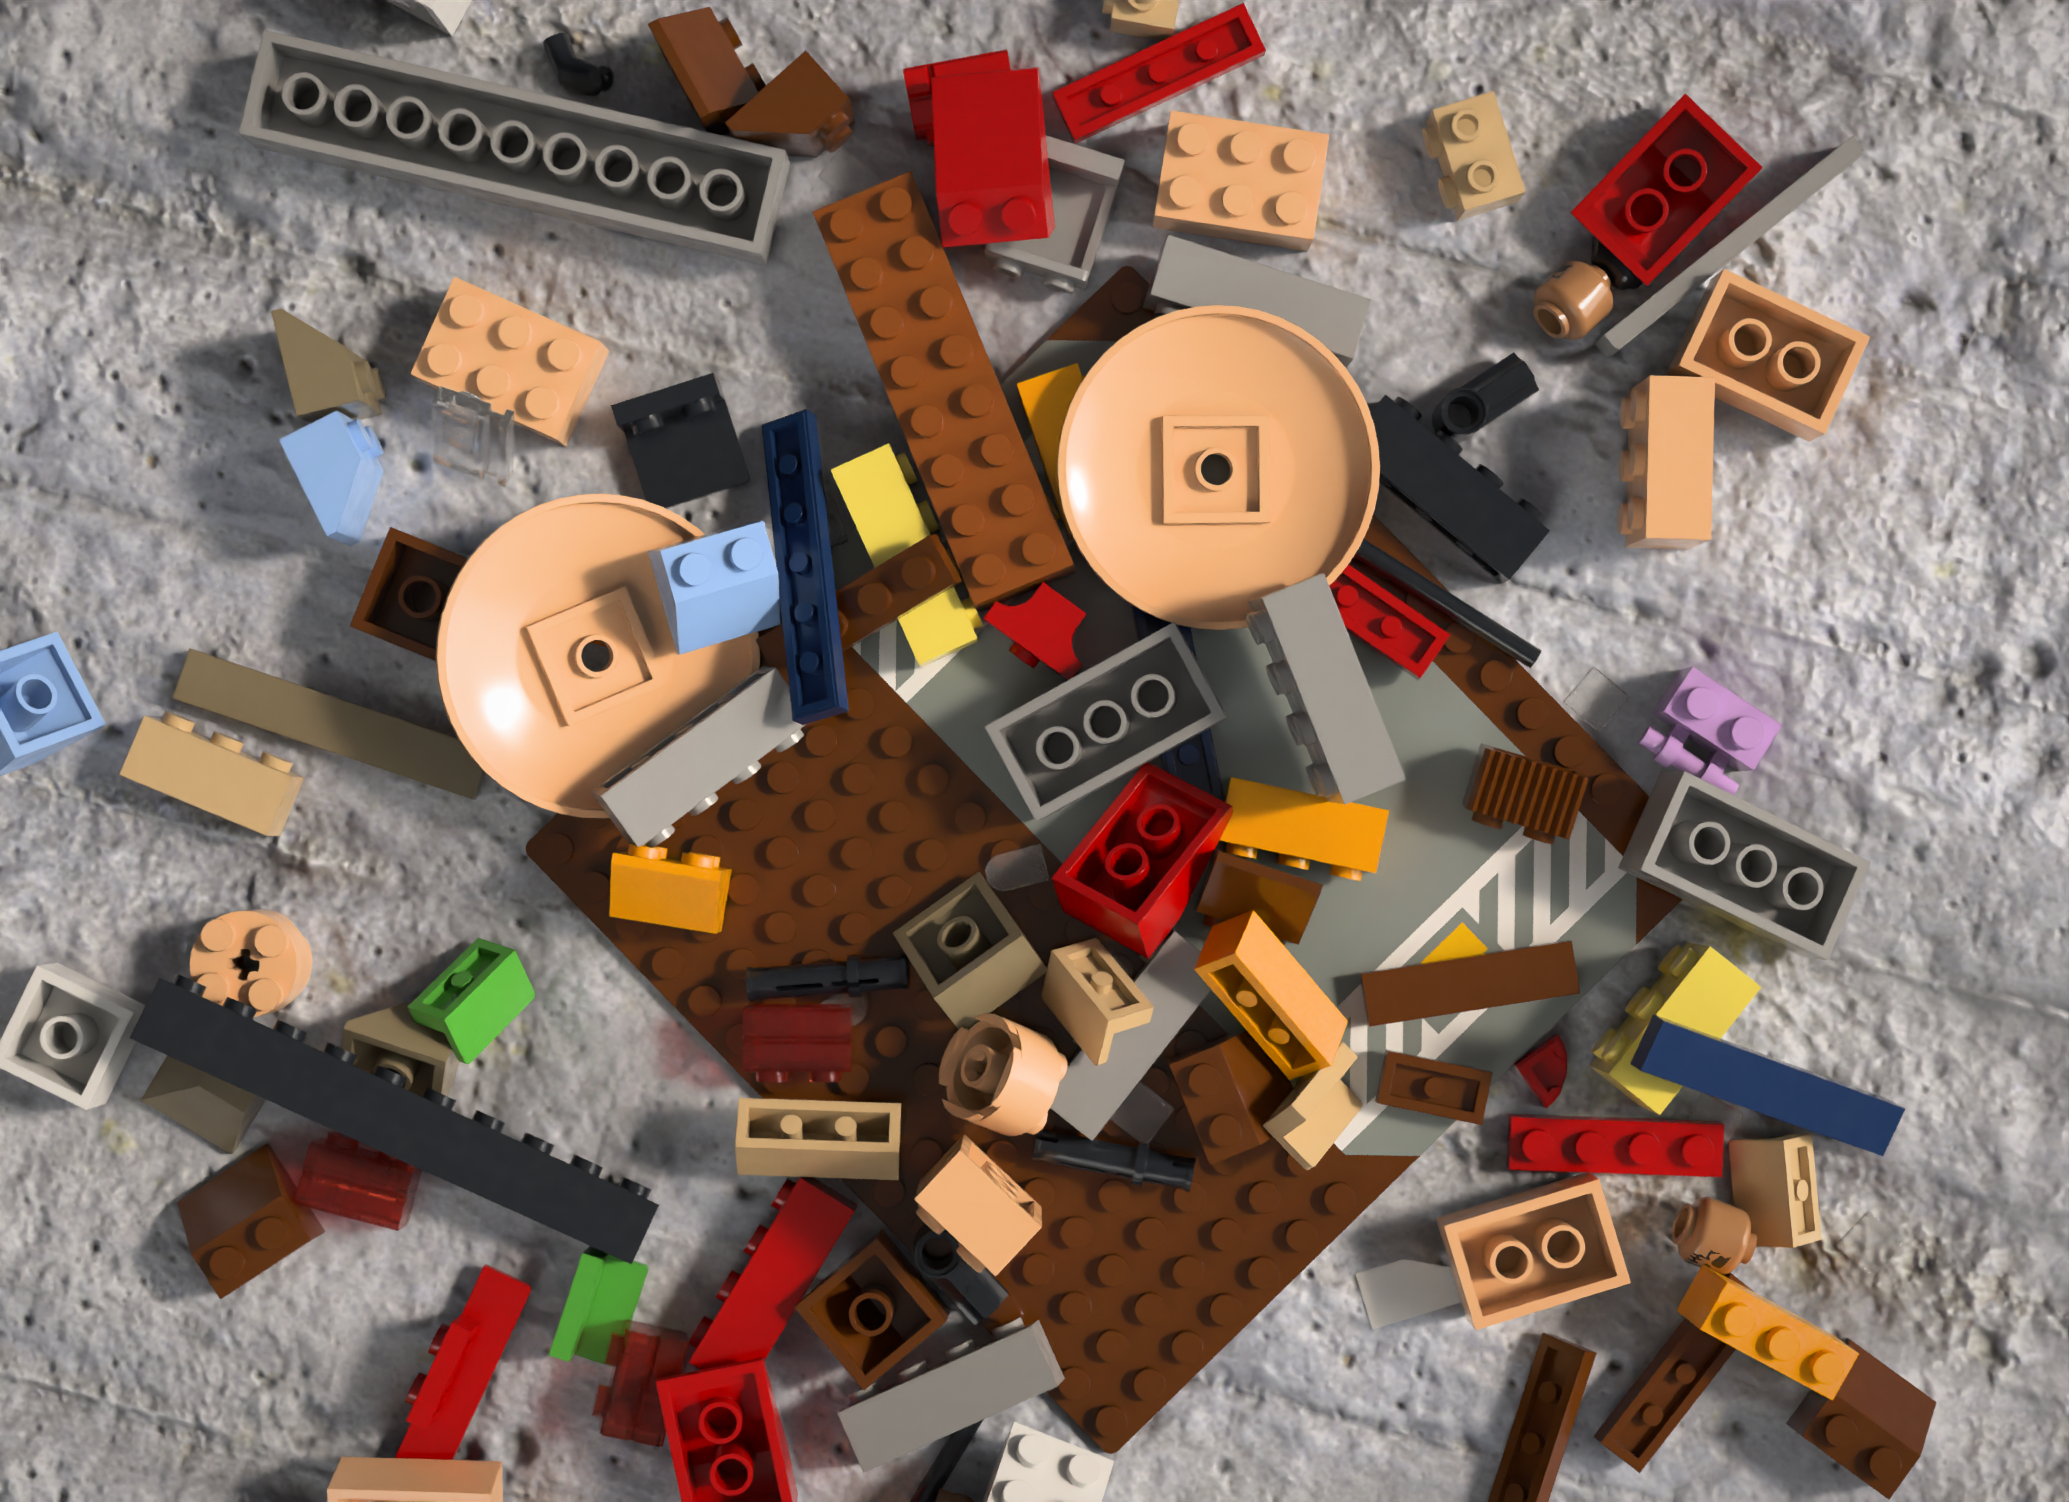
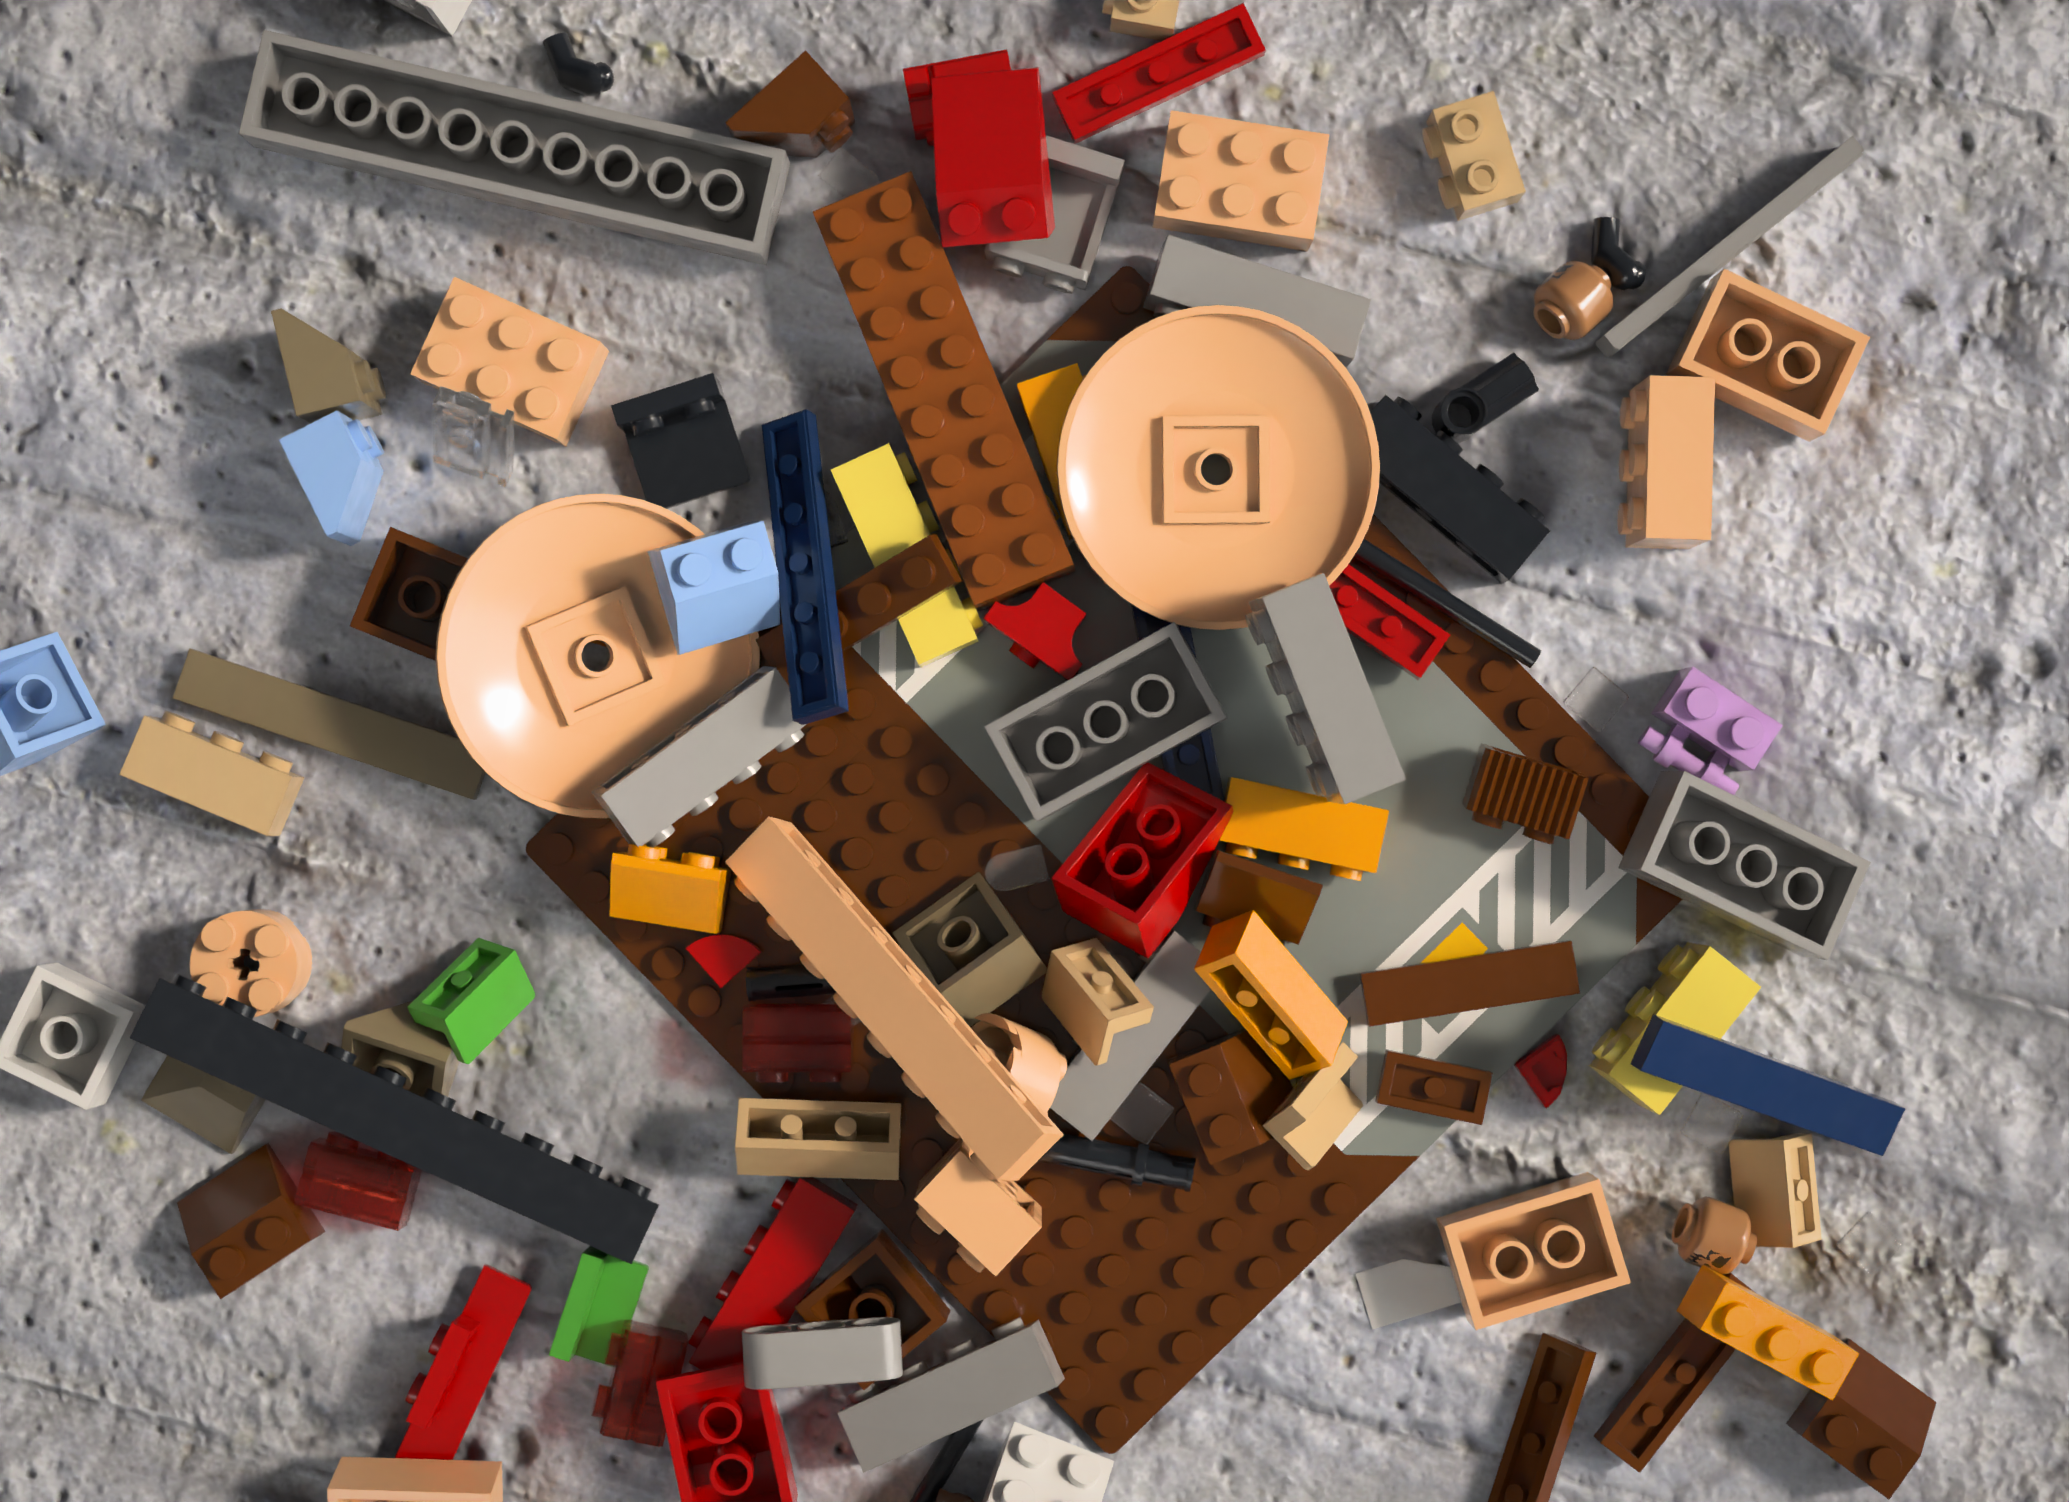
(706, 65): reddish brown slope -> none
(723, 956): none -> red tile
(822, 1353): none -> light grey beam
(893, 1000): none -> light nougat brick
(971, 1291): black piece -> none
(1615, 1145): red plate -> none
(1666, 189): red slope -> none

